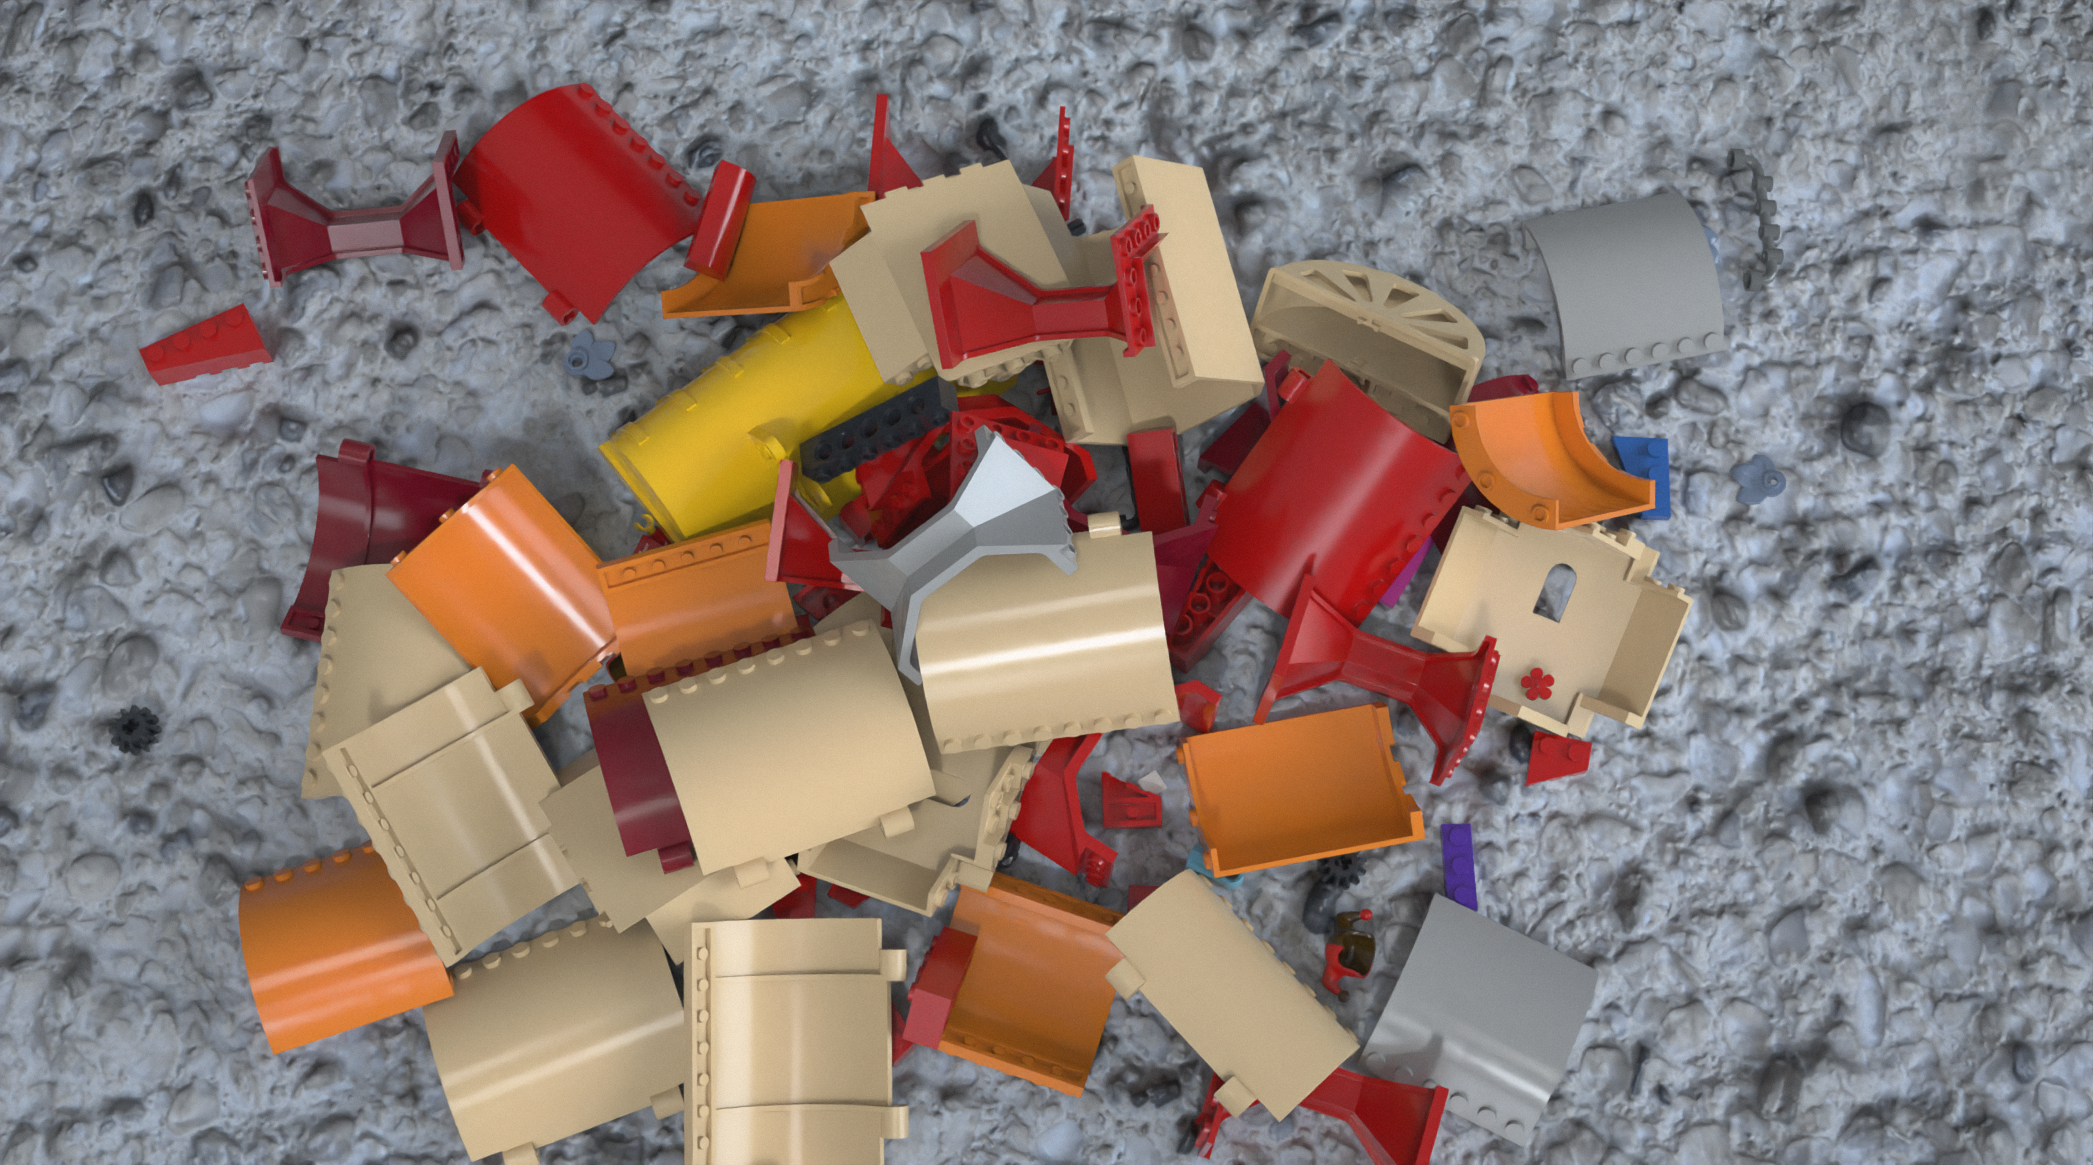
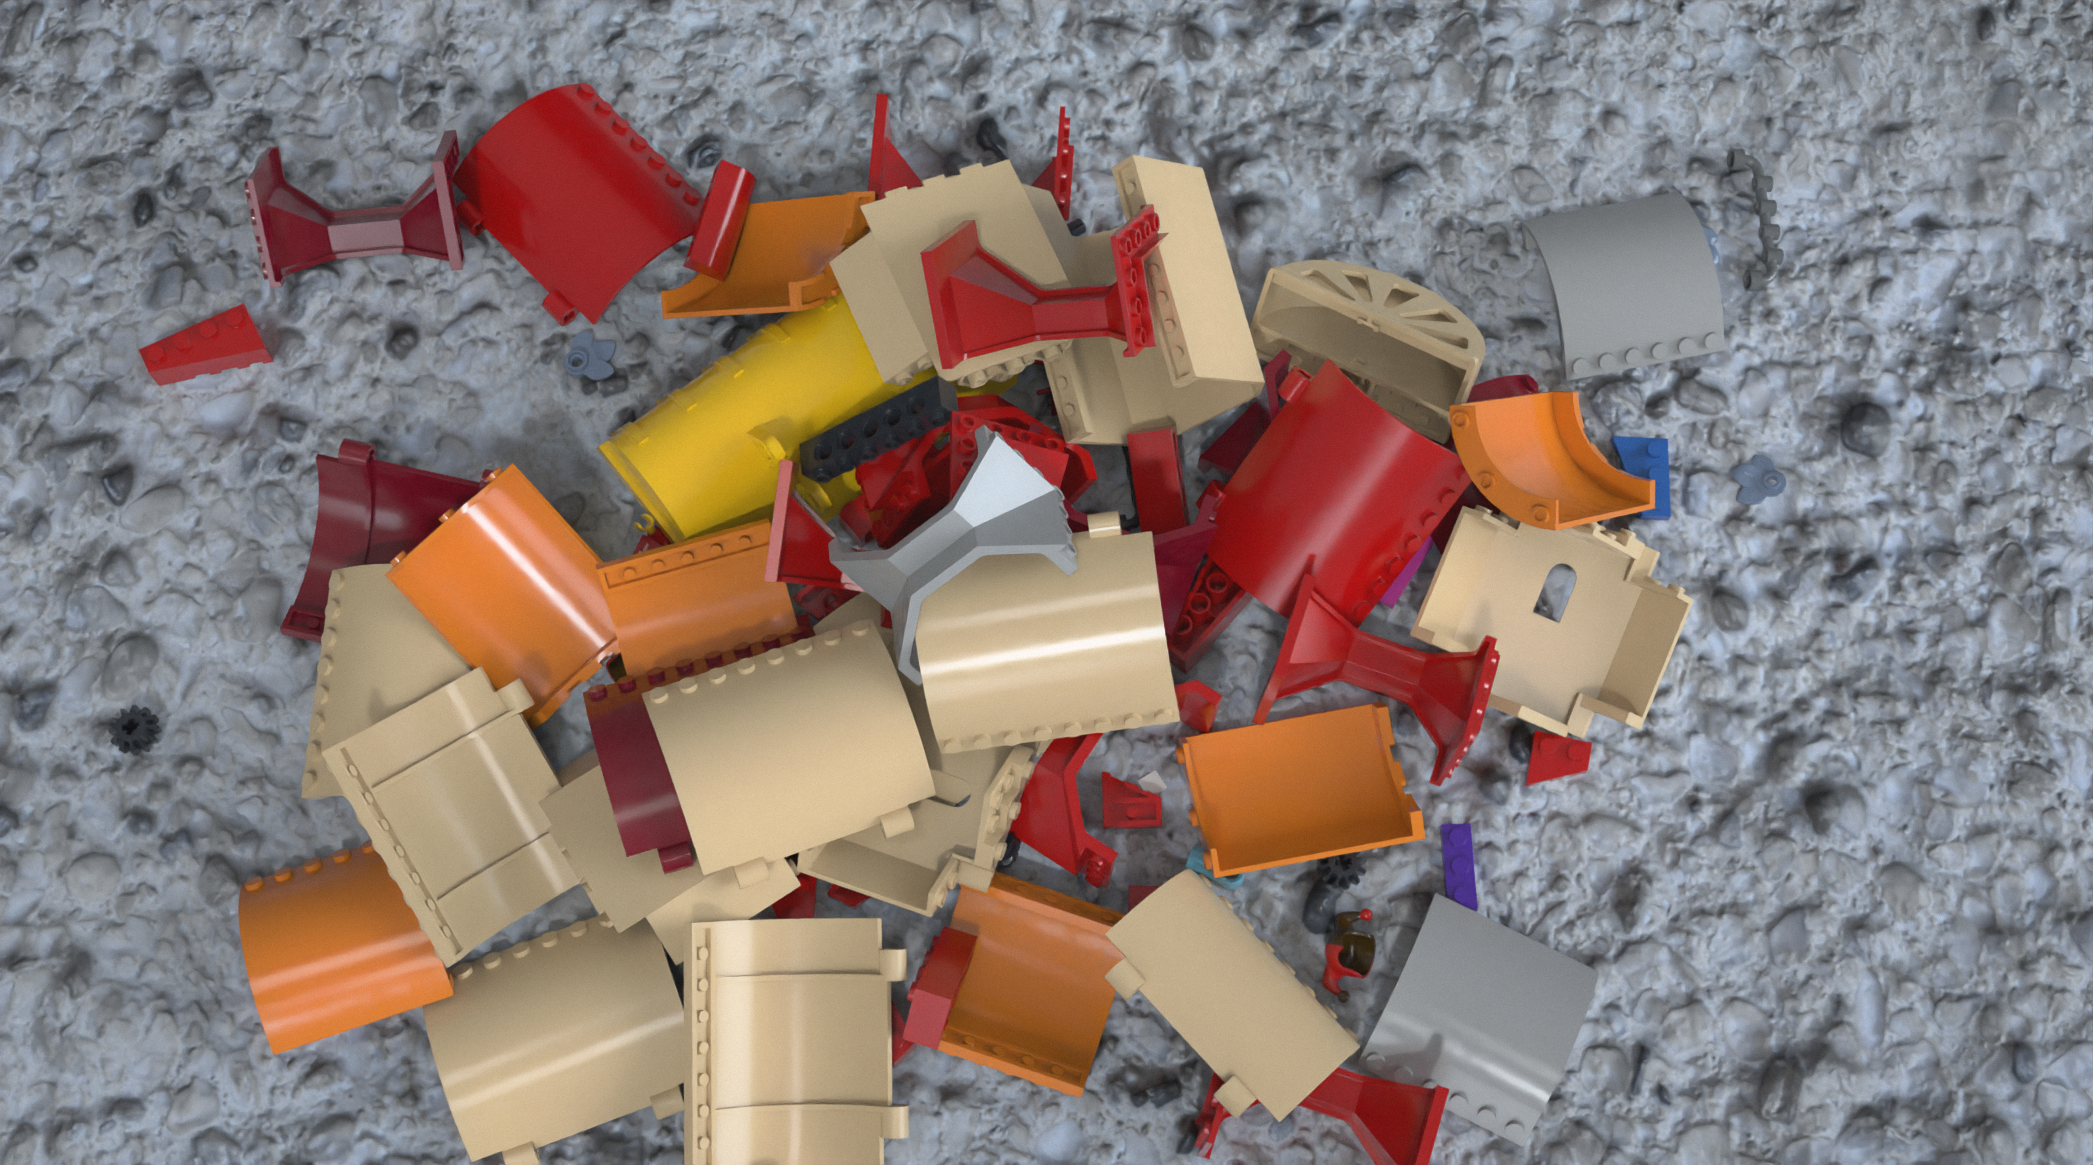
(1537, 684): red plant -> none

